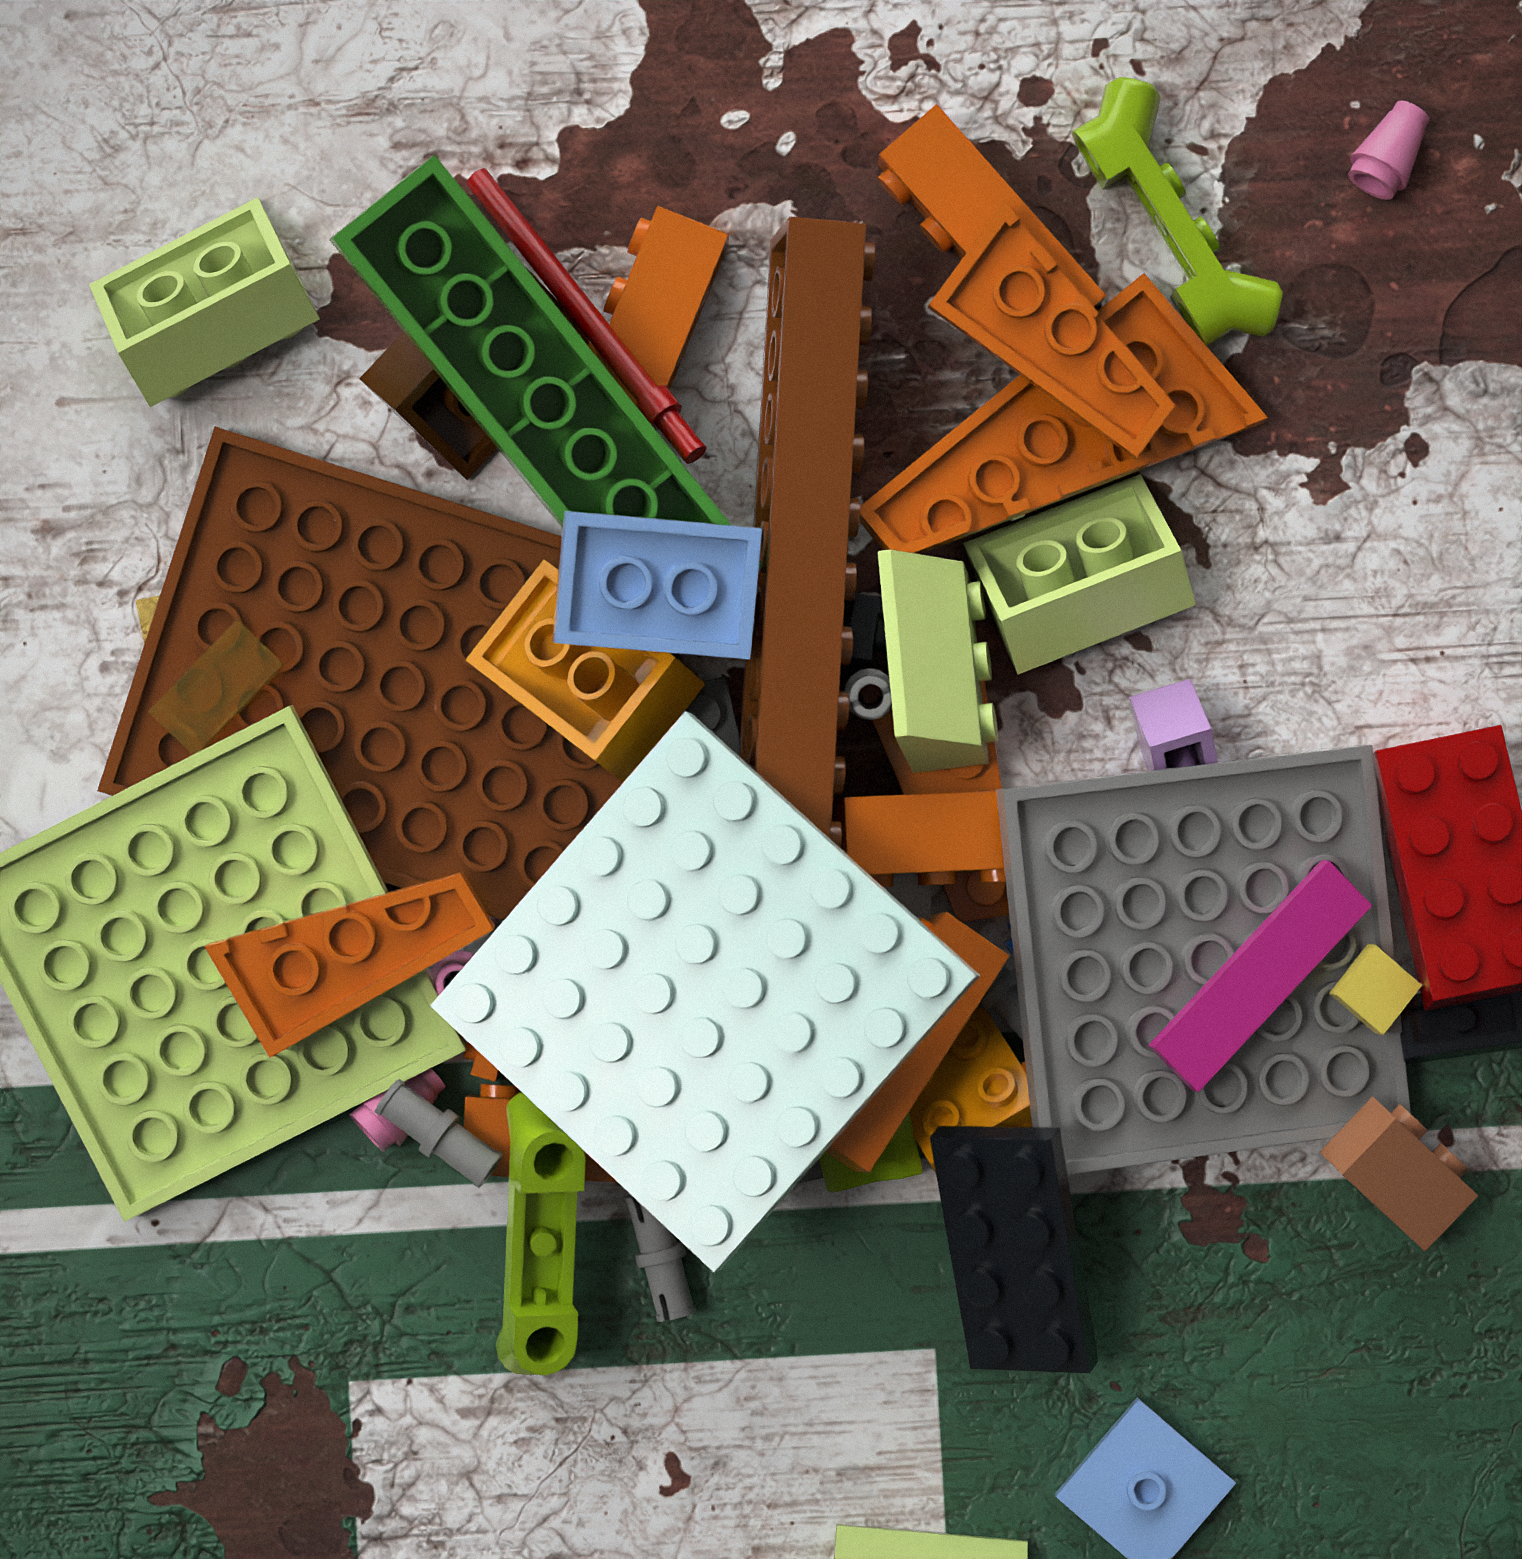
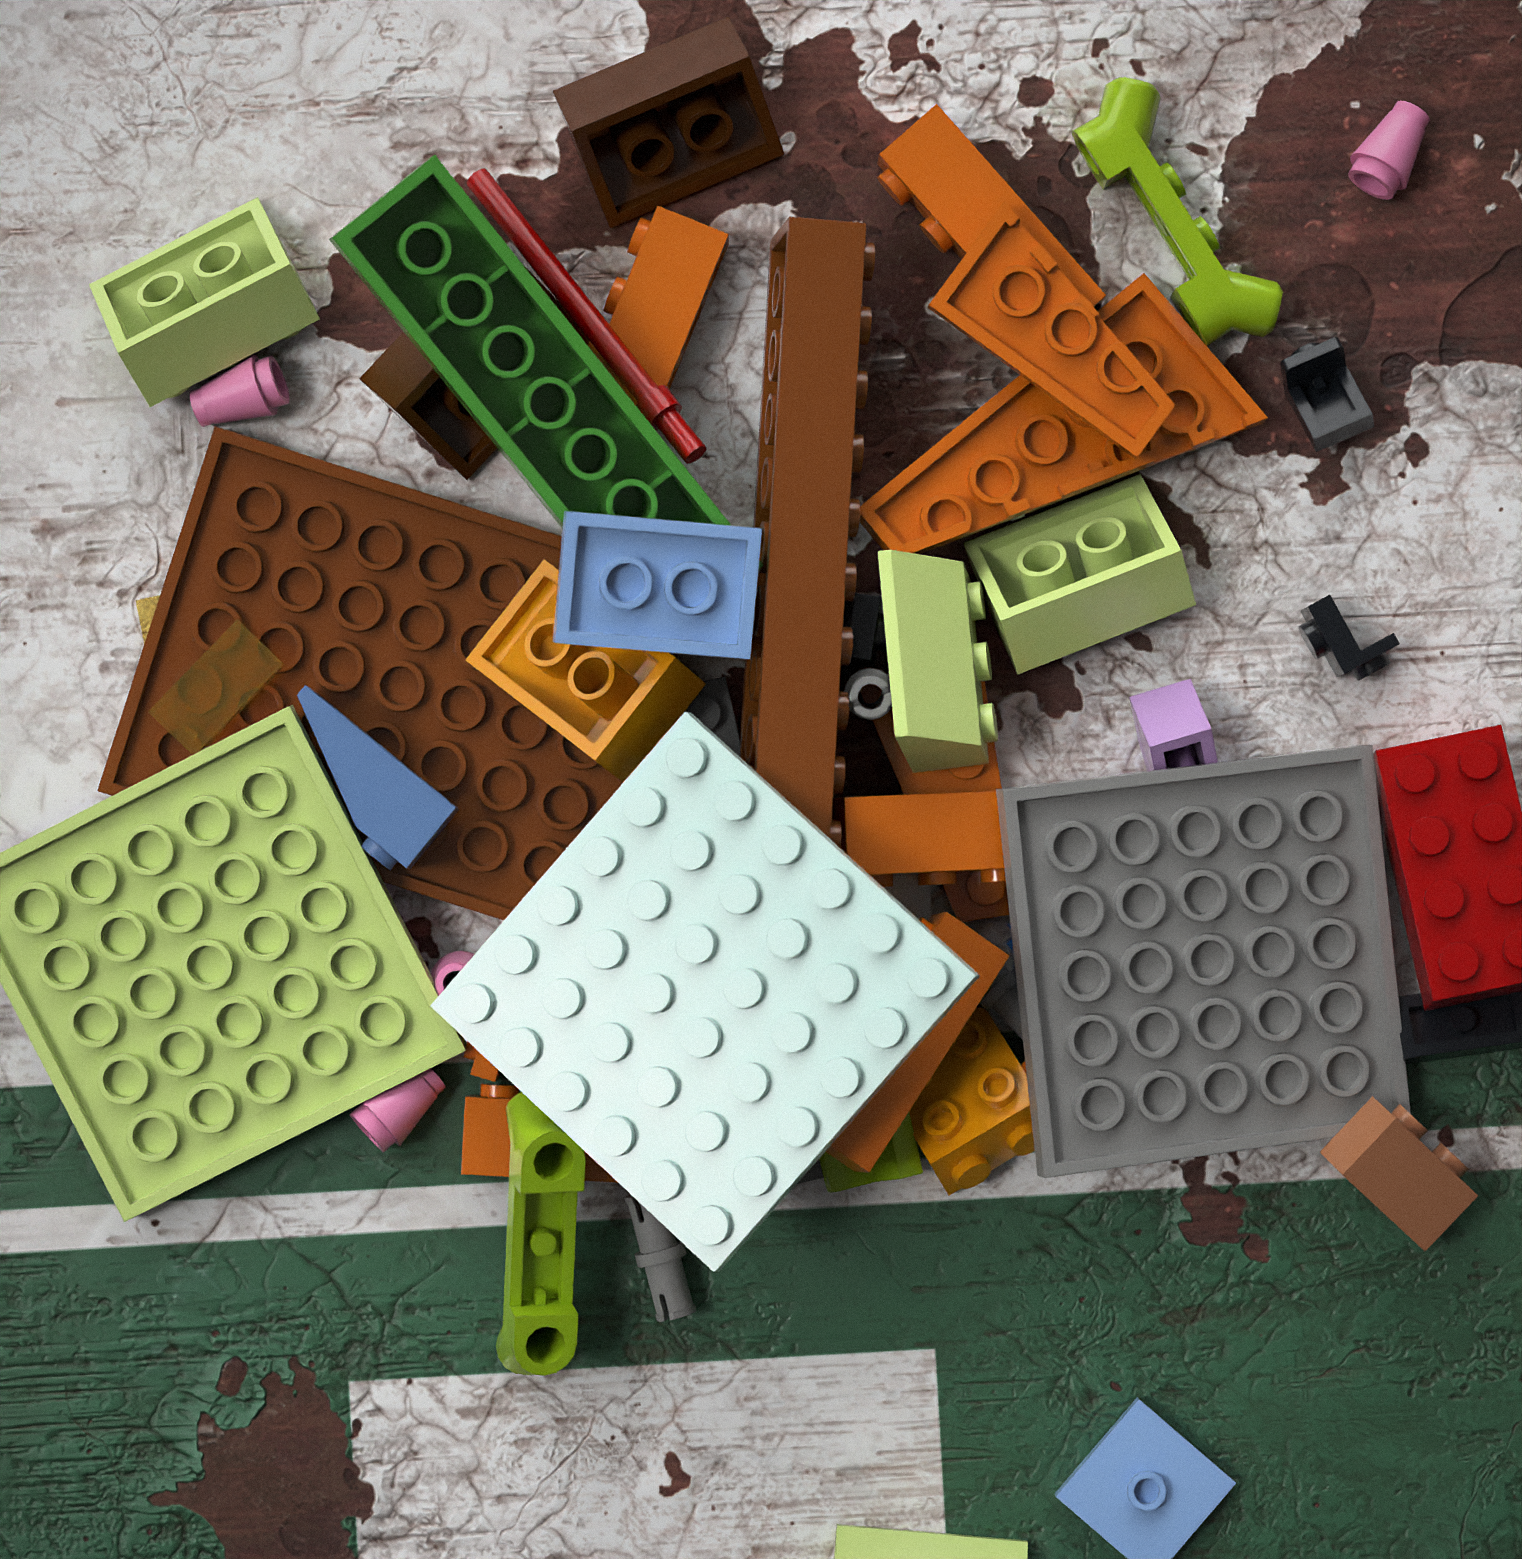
(241, 393): none -> bright pink cone
(333, 961): orange wing -> none
(380, 791): none -> medium blue slope
(438, 1133): light grey pin -> none
(669, 121): none -> reddish brown slope
(1014, 1248): black plate -> none
(1260, 975): dark pink tile -> none
(1325, 394): none -> black bracket
(1330, 637): none -> black bracket
(1375, 989): light yellow tile -> none

